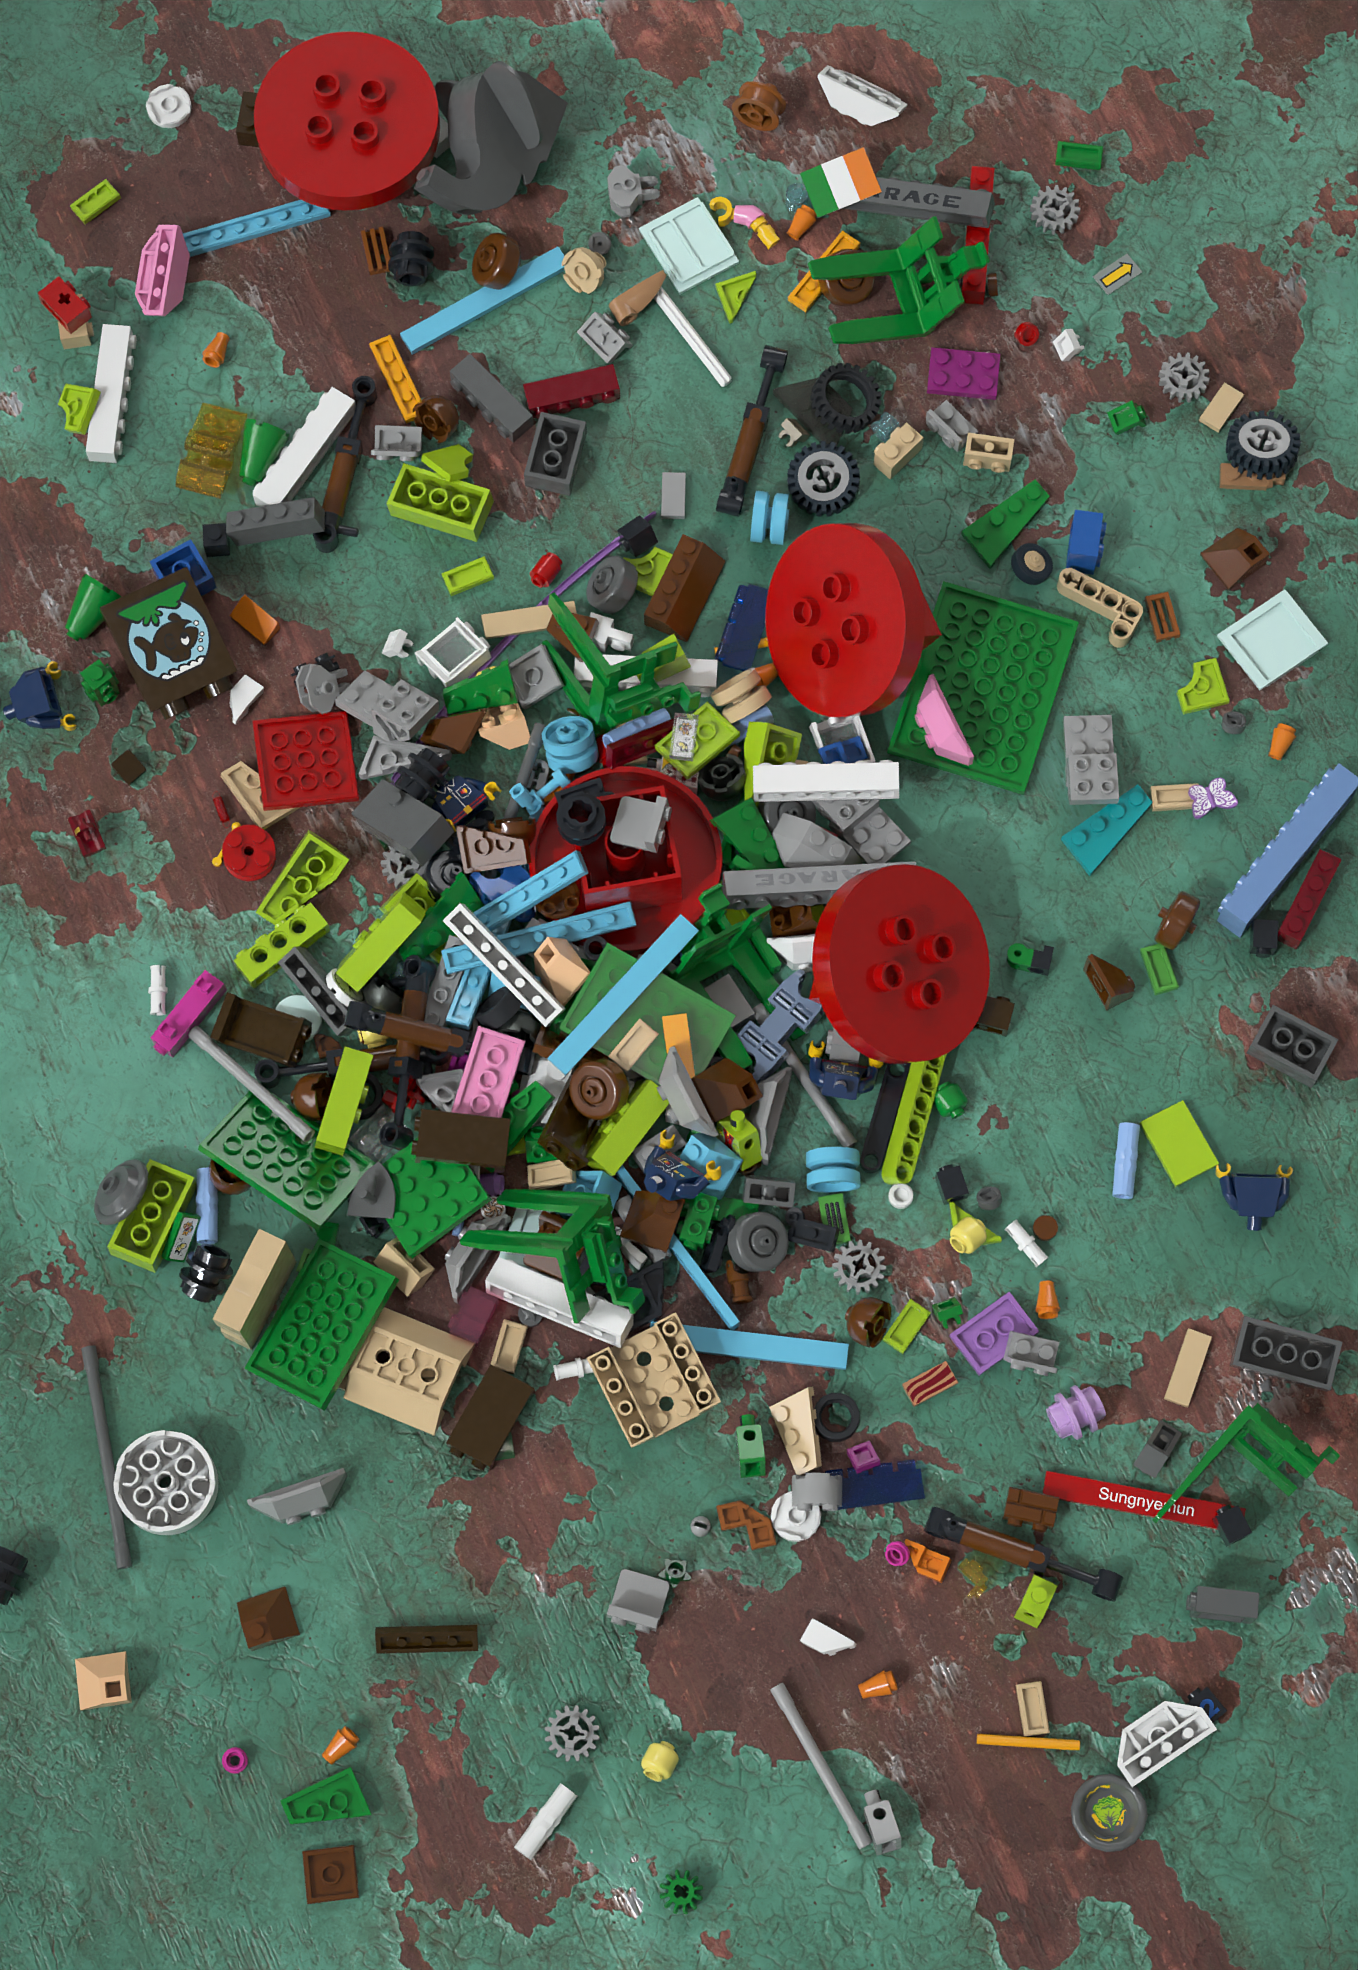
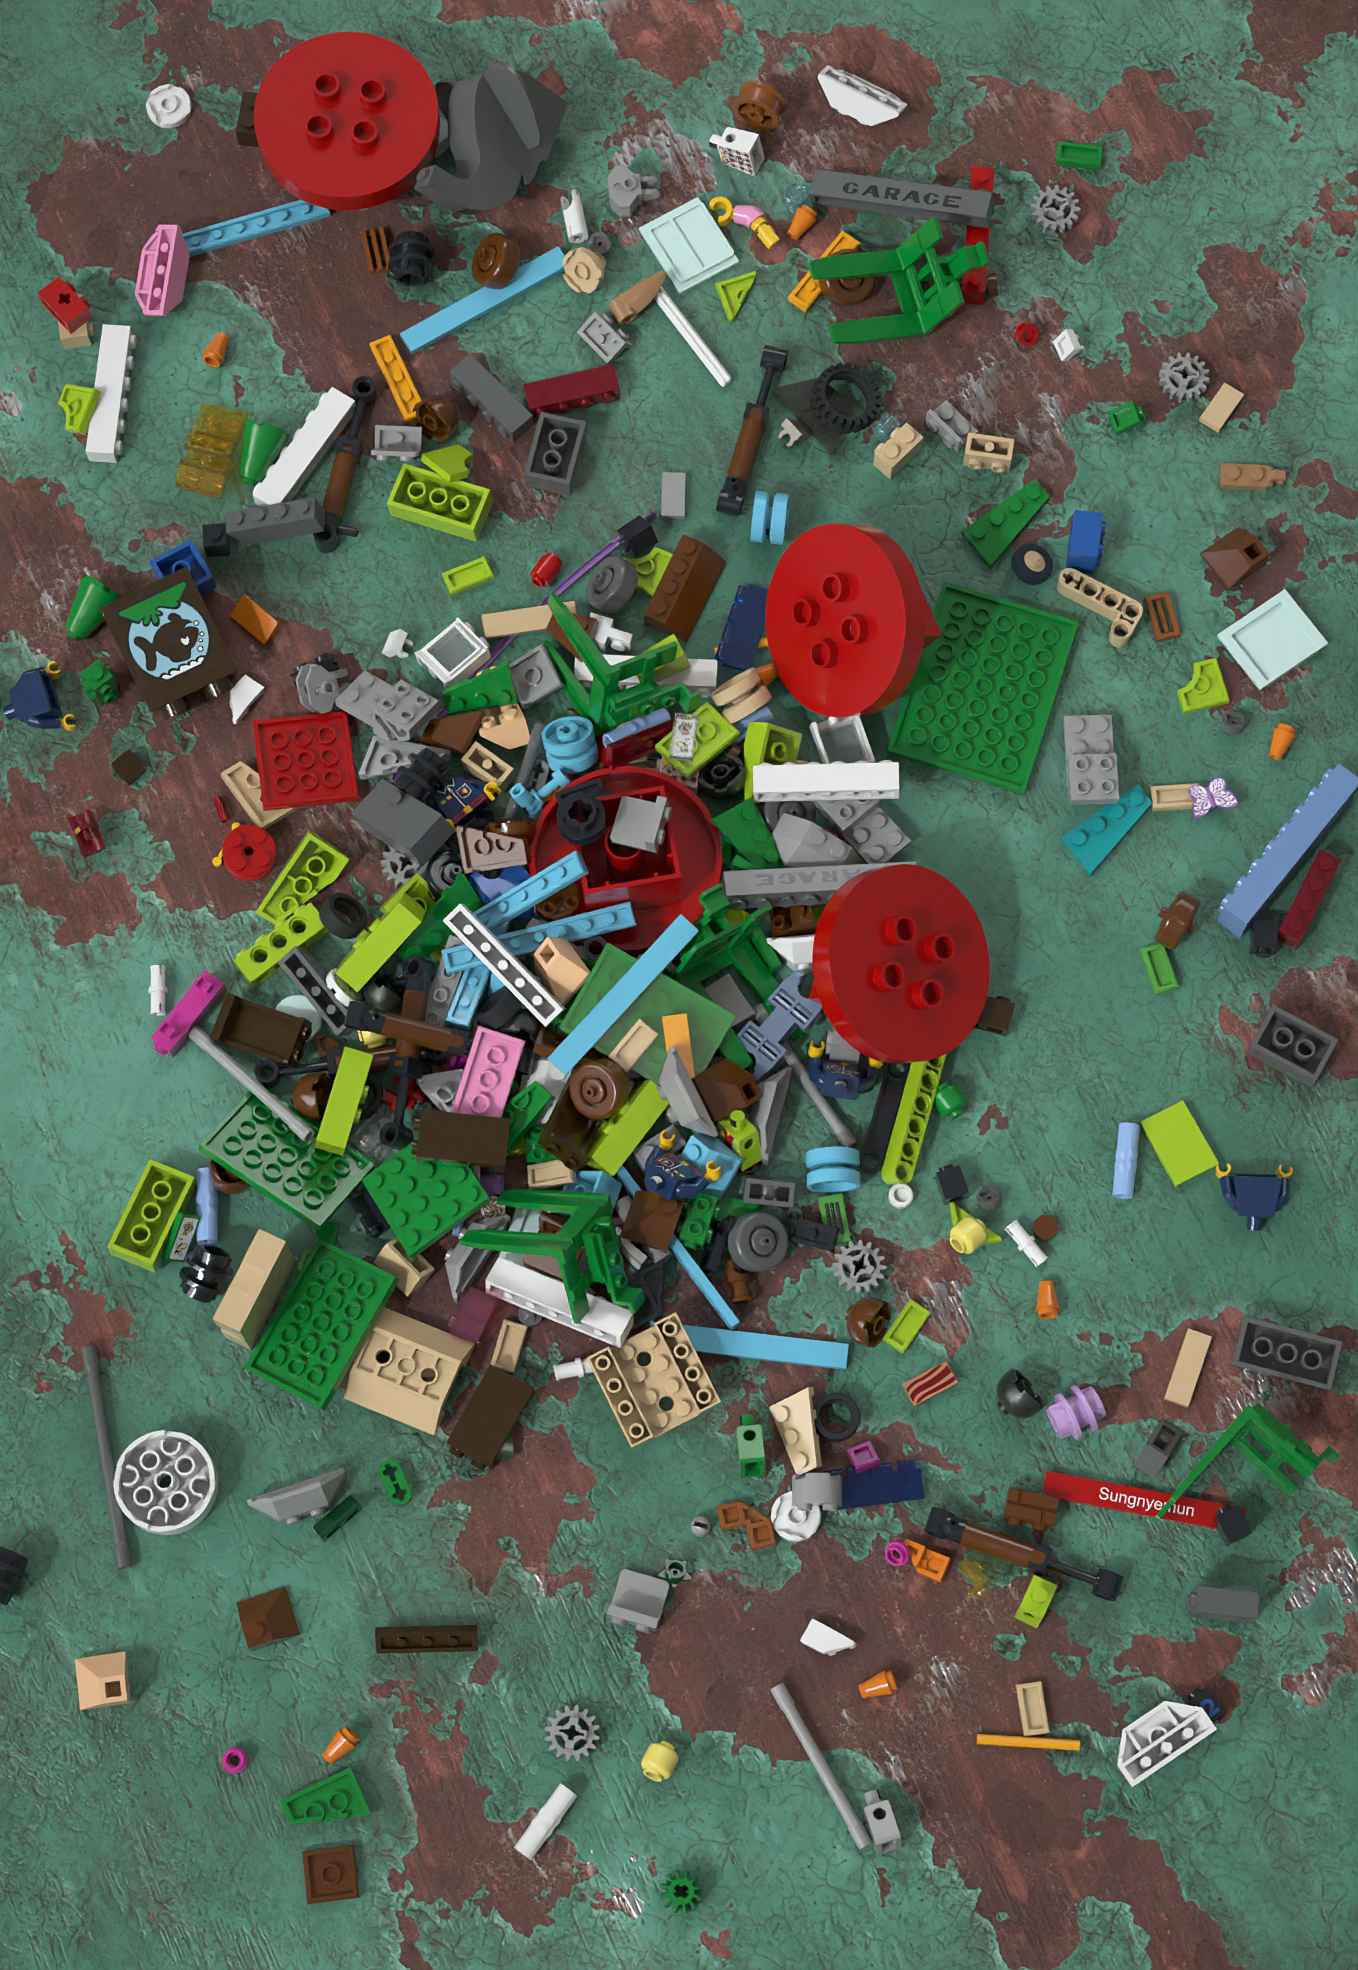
(95, 201): lime plate -> none
(121, 1192): dark grey piece -> none
(335, 923): none -> black tyre
(337, 1517): none -> dark green slope
(373, 1194): dark grey shield -> none
(389, 1485): none -> green beam
(487, 767): none -> tan brick
(574, 218): none -> white piece
(739, 149): none -> white torso
(840, 182): sticker -> none
(842, 466): wheel -> none
(845, 751): blue slope -> none
(941, 726): bright pink wedge -> none
(946, 1310): green tile -> none
(963, 373): magenta plate -> none
(987, 1334): medium lavender plate -> none
(1017, 1395): none -> pearl dark grey cylinder
(1029, 959): leg -> none
(1031, 1352): light grey bracket -> none
(1108, 981): reddish brown slope -> none
(1109, 1813): dark grey piece -> none
(1117, 274): light grey sticker -> none
(1279, 450): black wheel -> none

